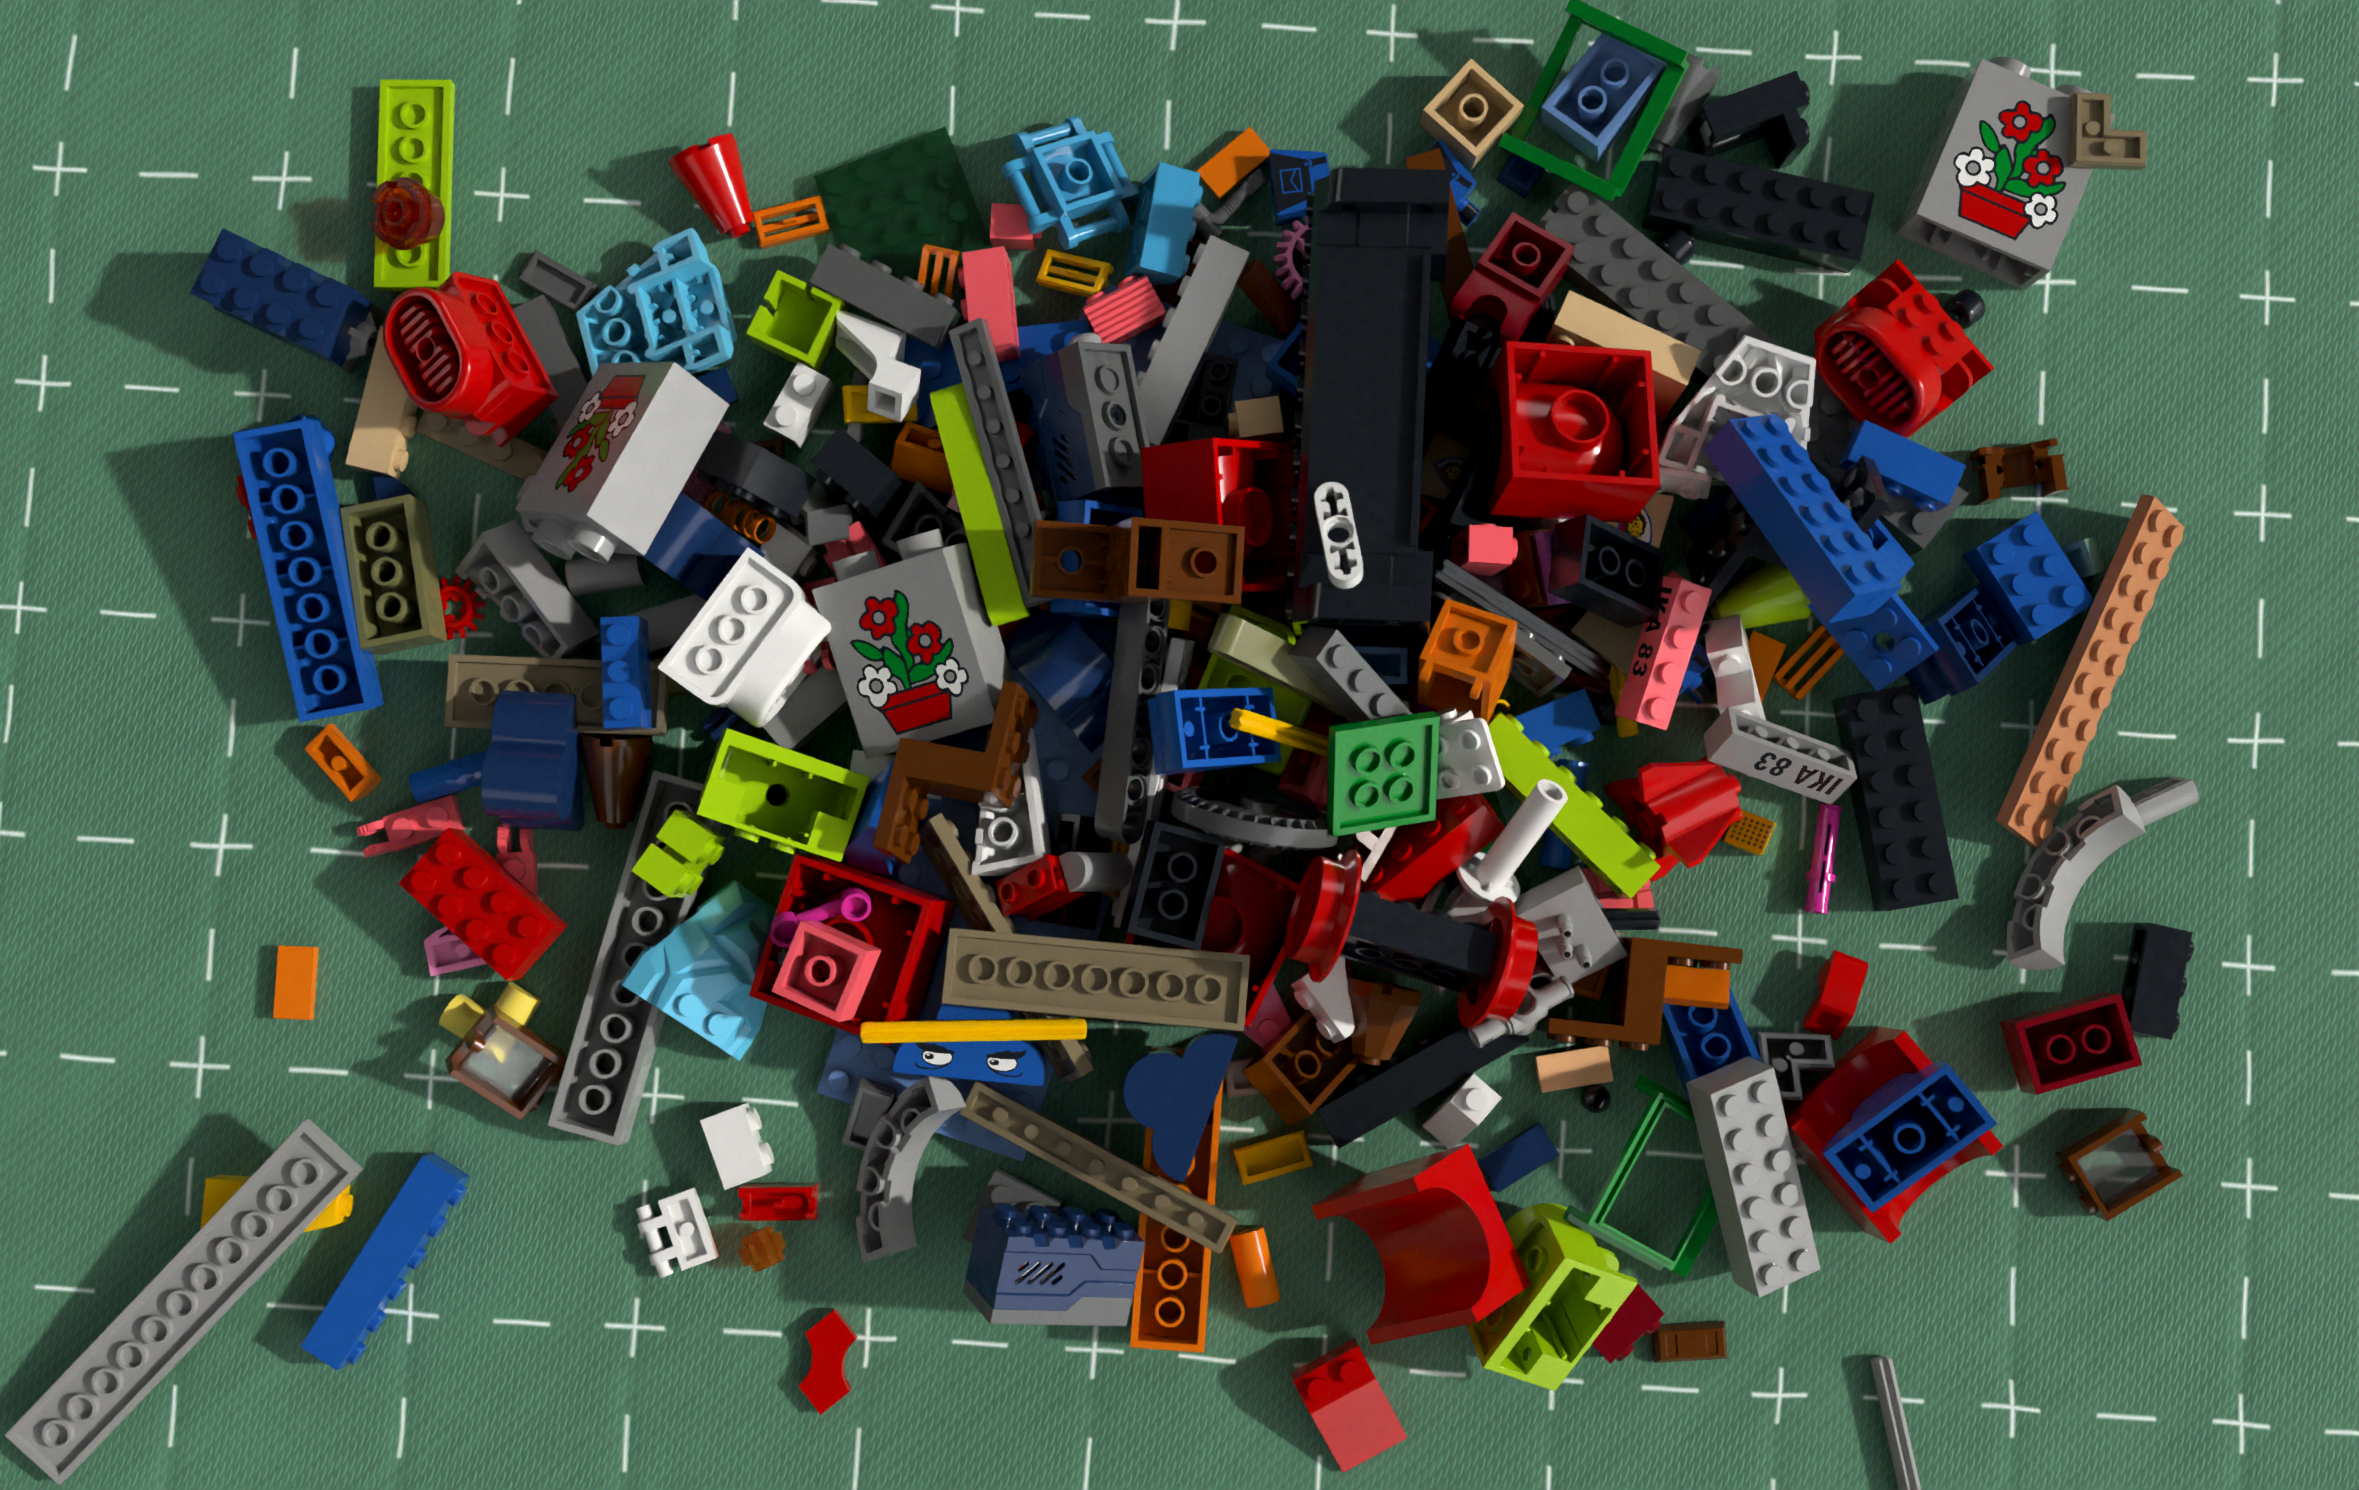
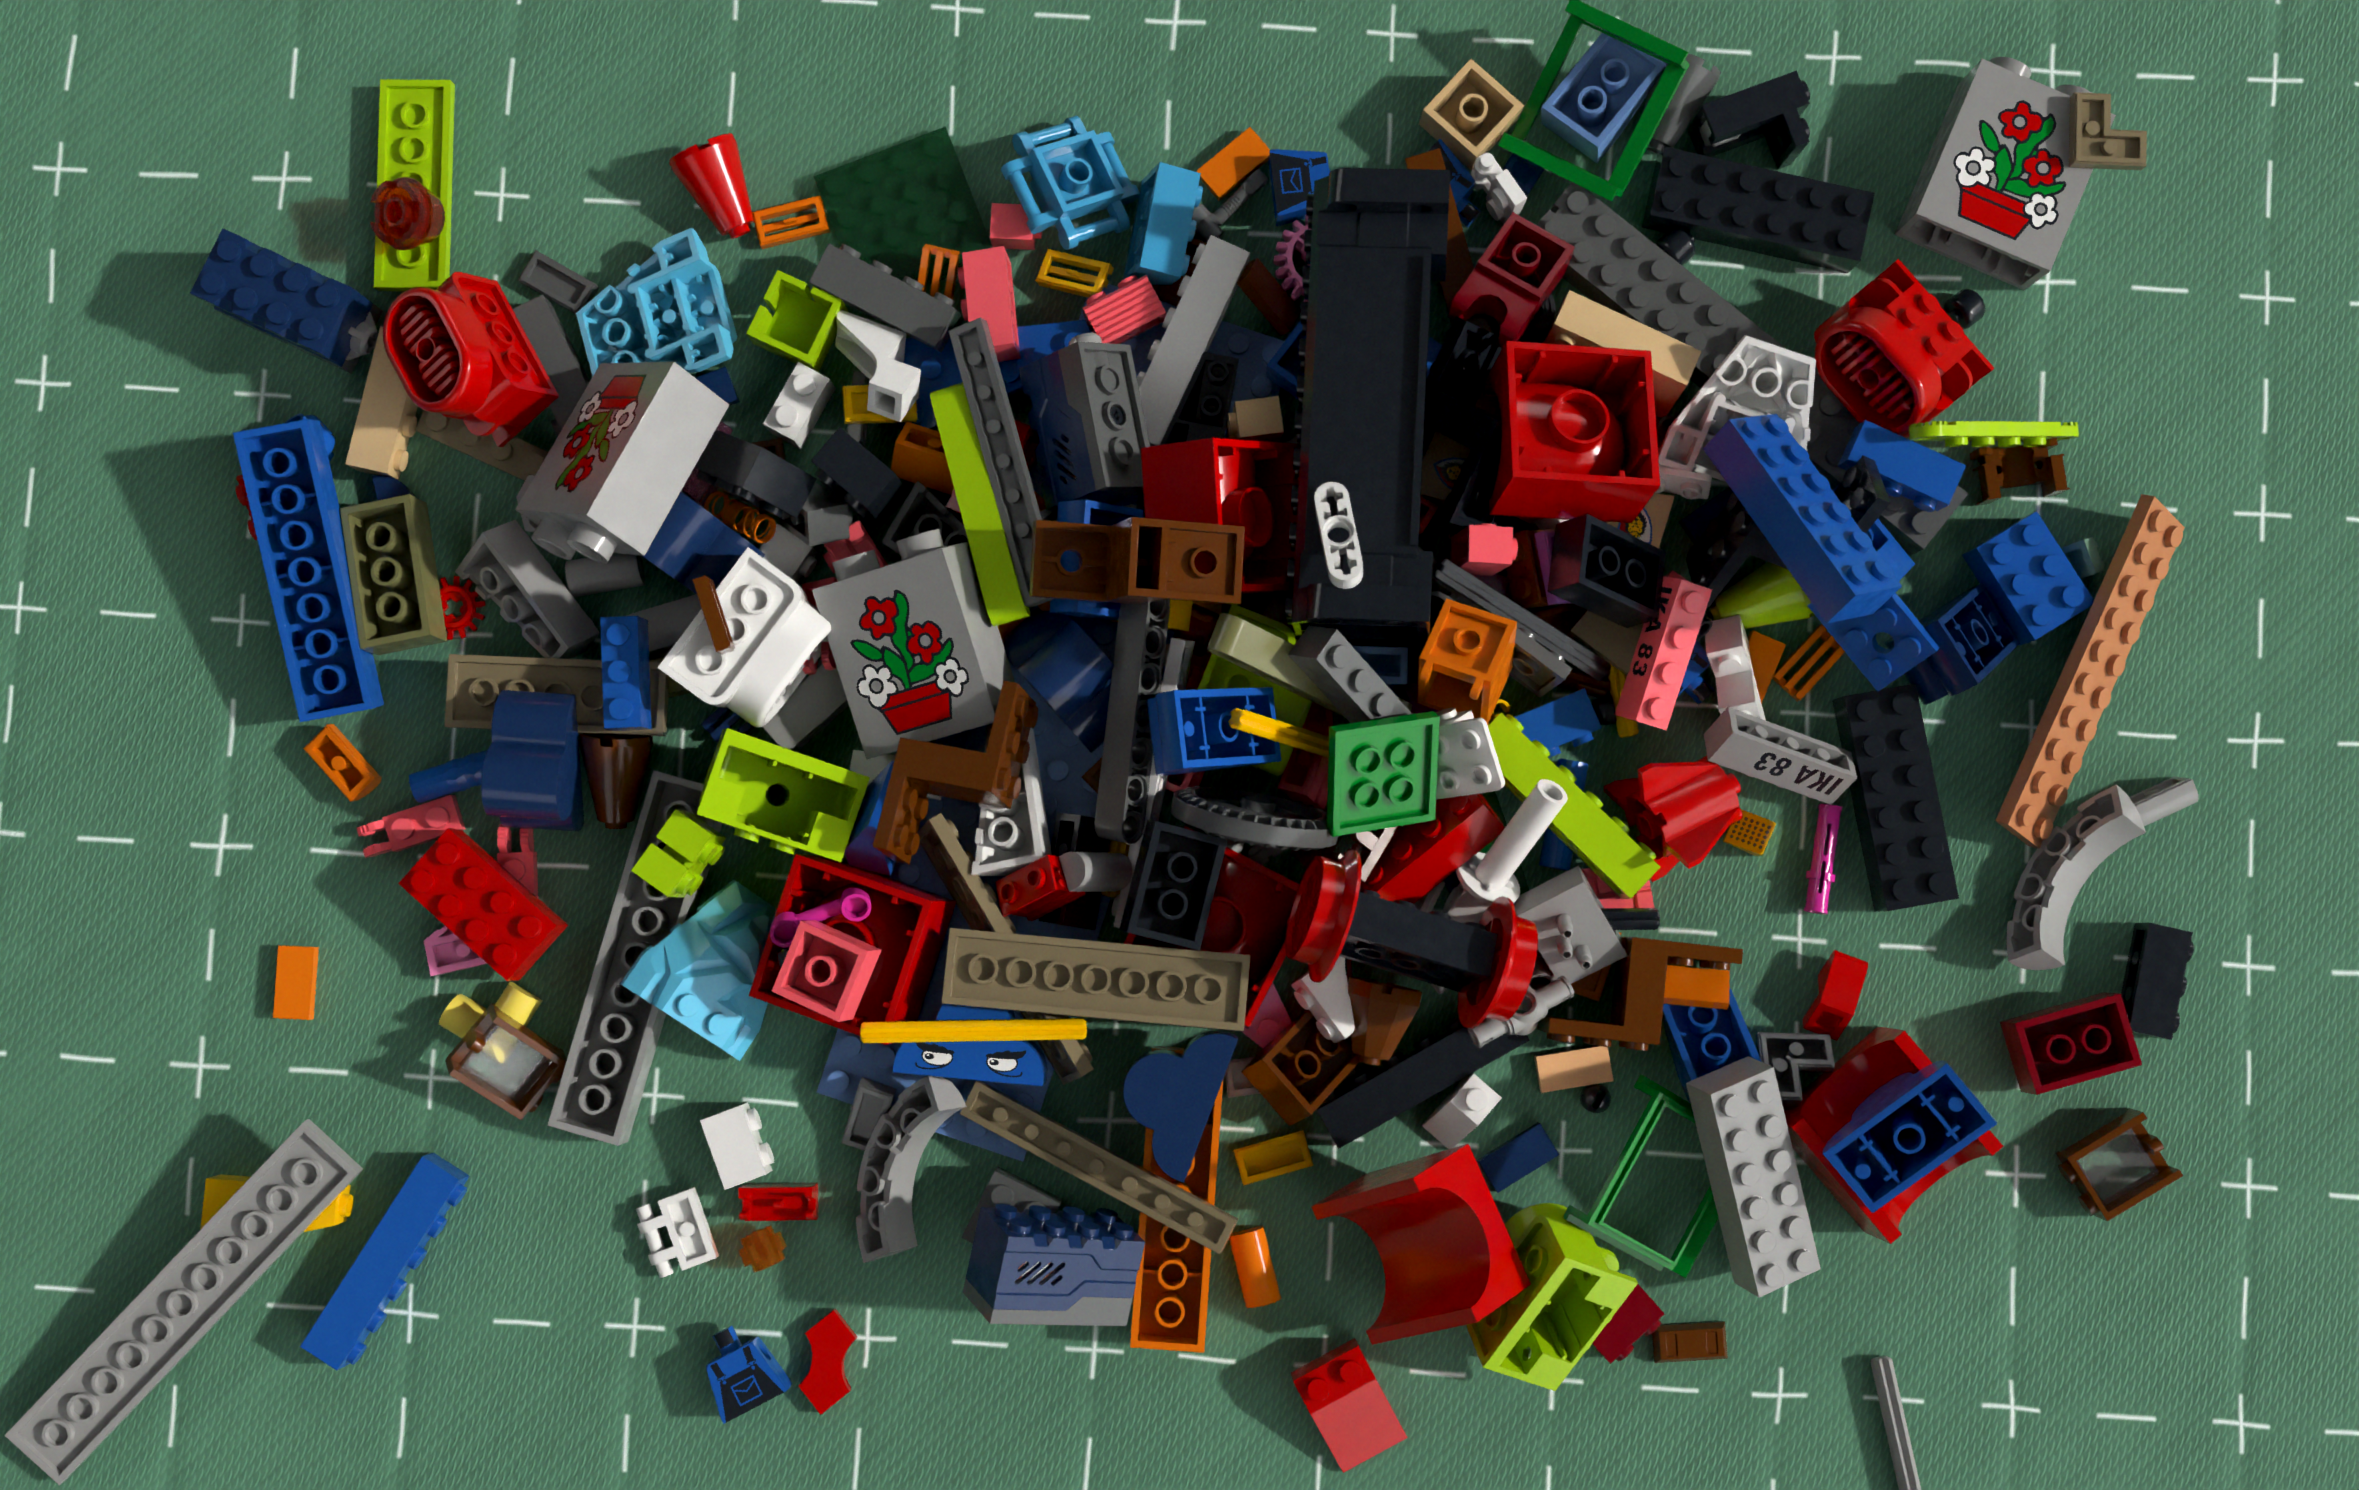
(714, 615): none -> reddish brown tile
(743, 1375): none -> torso
(1502, 190): none -> white plate
(1986, 432): none -> lime plate

